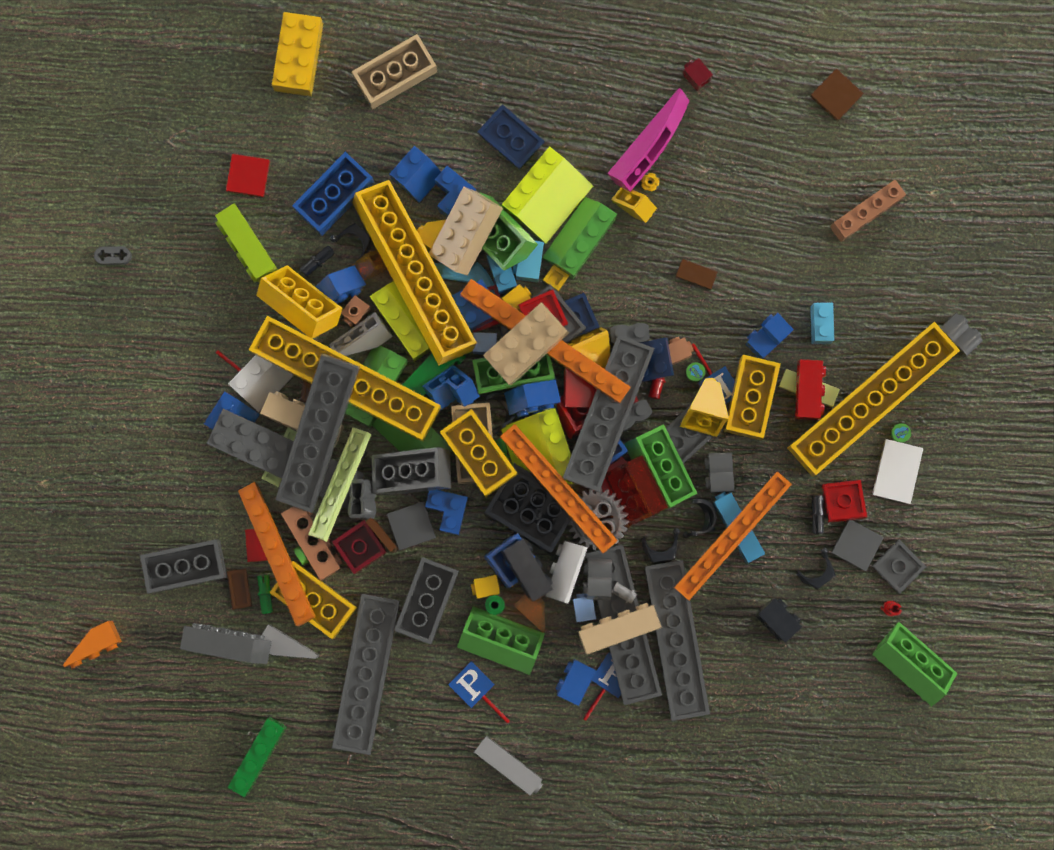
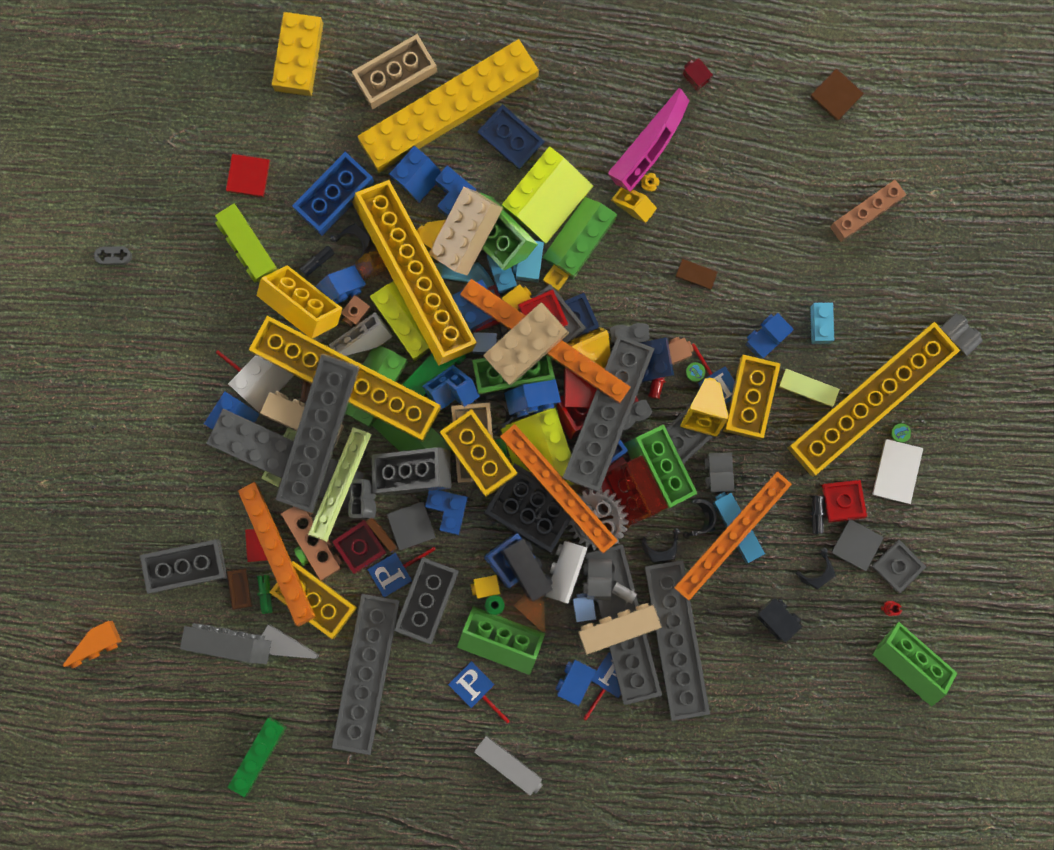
(391, 573): none -> blue piece
(448, 105): none -> yellow brick
(809, 389): red brick -> none

